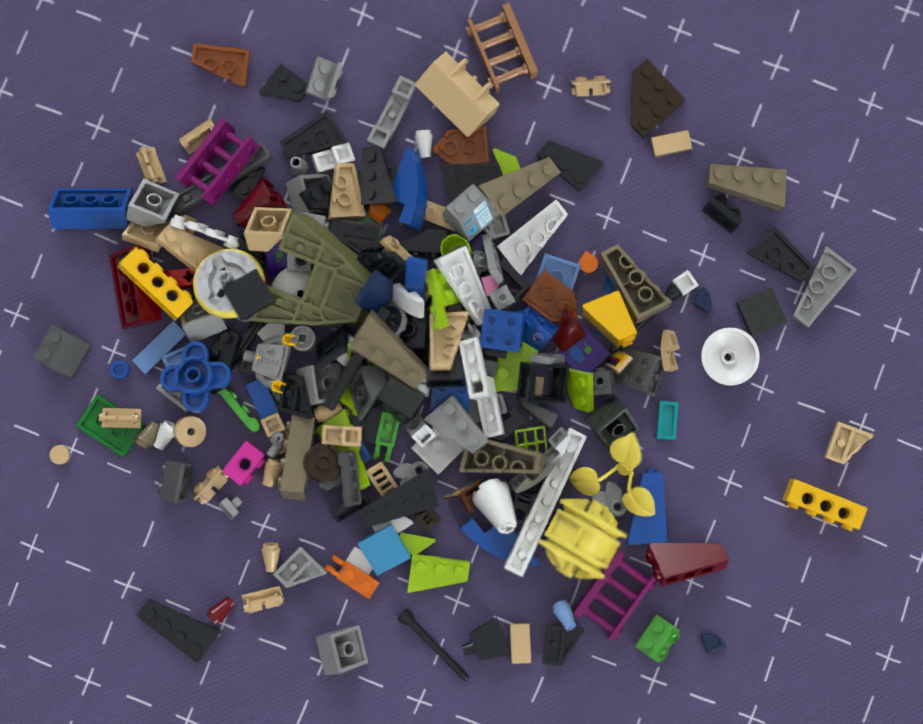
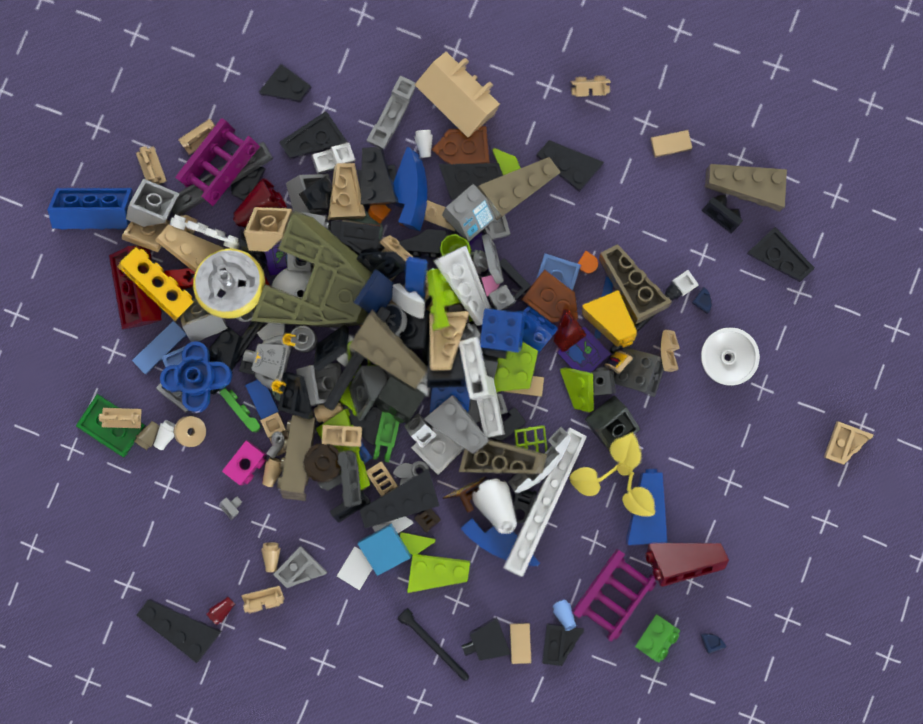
(60, 454): tan tile -> none
(62, 351): dark grey slope -> none
(119, 369): blue tile -> none
(175, 481): dark grey slope -> none
(204, 489): tan hinge -> none
(223, 61): dark orange wing -> none
(248, 295): black tile -> none
(301, 169): light grey cone -> none
(324, 79): light grey bracket -> none
(341, 650): light grey slope -> none
(354, 577): orange hinge -> none
(514, 33): medium nougat fence -> none
(527, 383): black window -> none
(528, 240): white wing -> none
(540, 414): dark grey slope -> none
(547, 358): light grey tile -> none
(582, 539): light yellow wheel -> none
(610, 497): light grey plate -> none
(651, 98): dark brown plate -> none
(667, 420): teal tile -> none
(761, 312): pearl dark grey tile -> none
(827, 280): light grey wing -> none
(853, 512): yellow brick -> none

